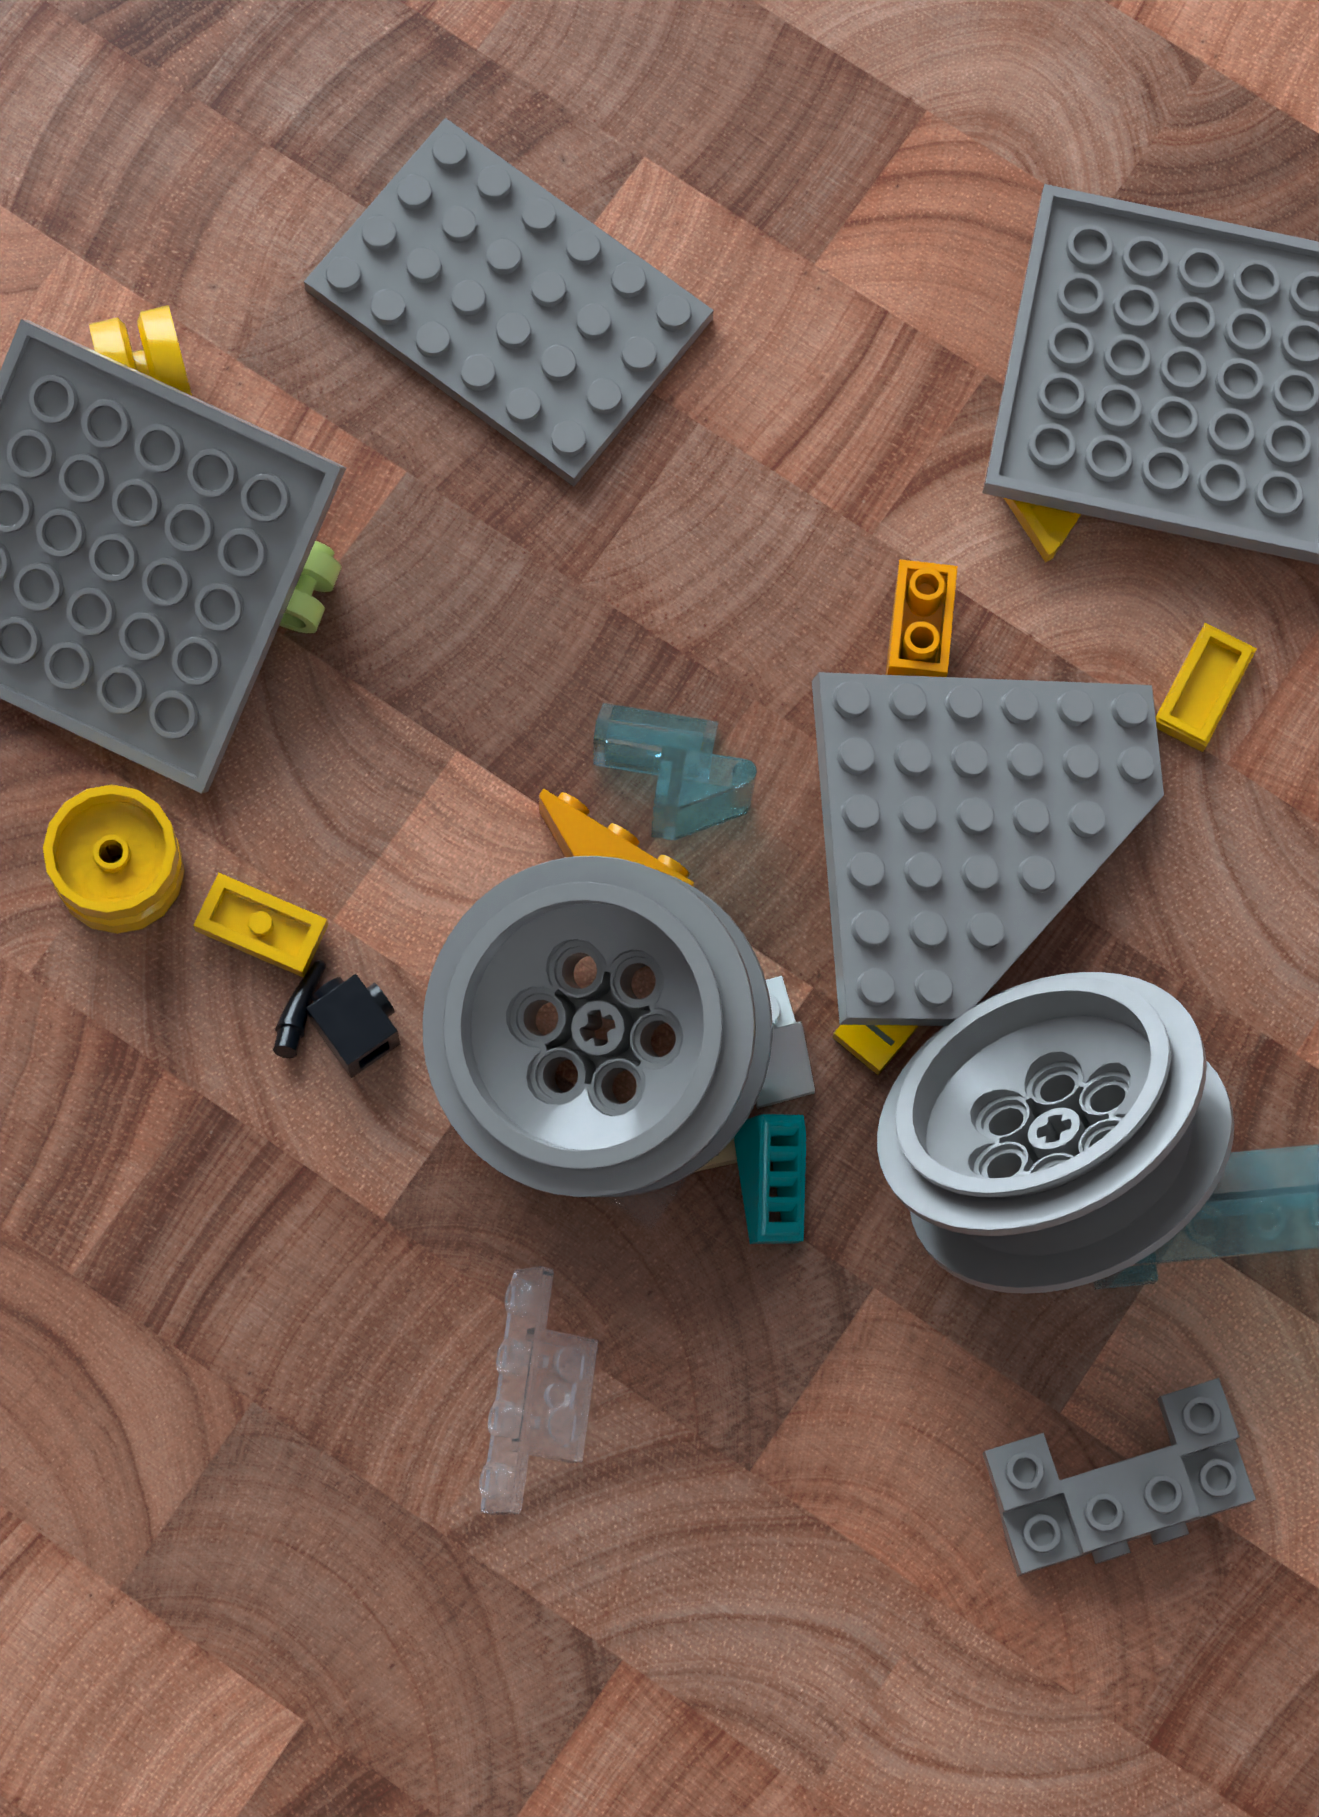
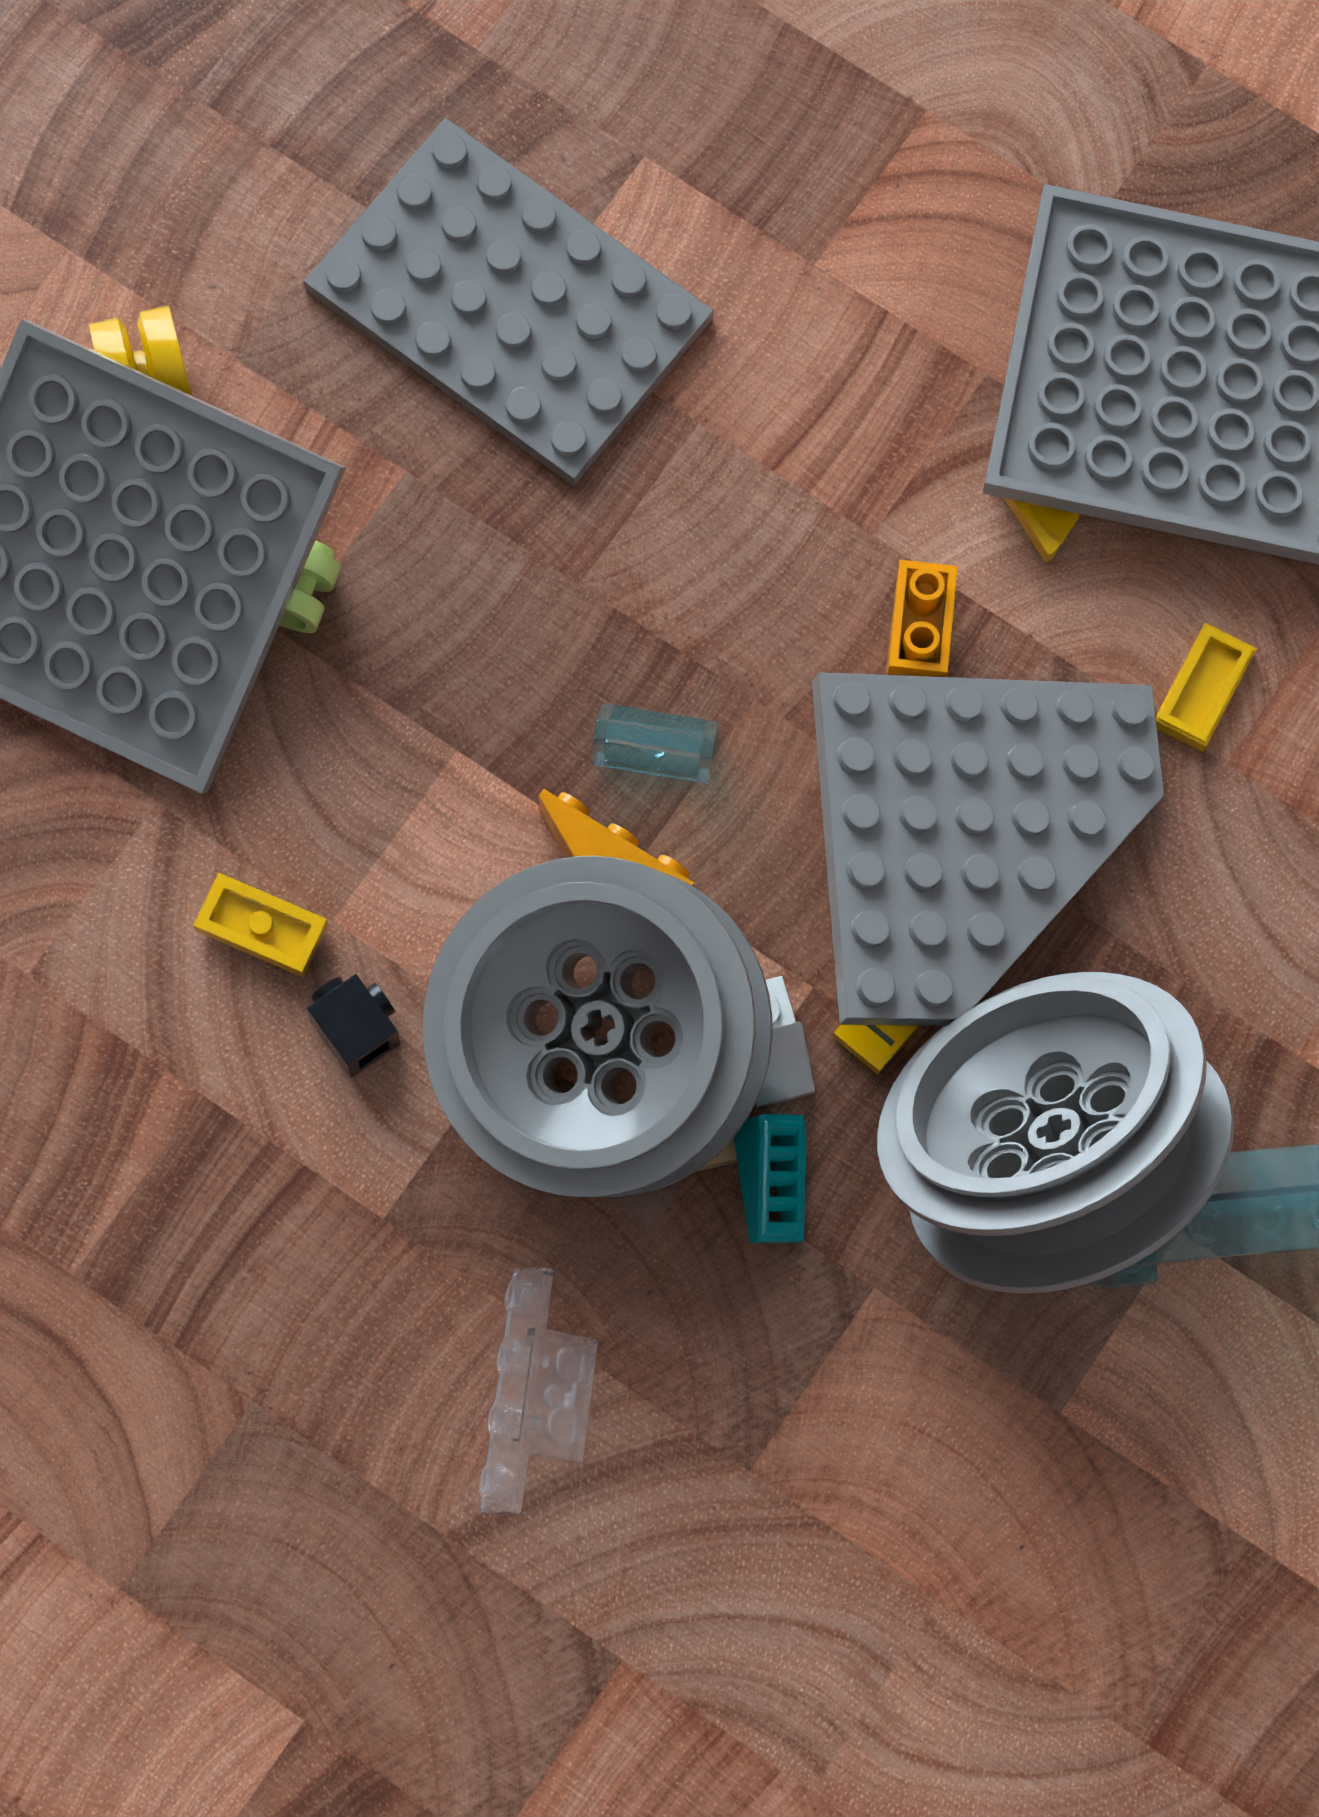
(81, 854): yellow wheel -> none
(294, 1016): black helmet -> none
(699, 792): clear light blue tile -> none
(1134, 1498): light grey bracket -> none

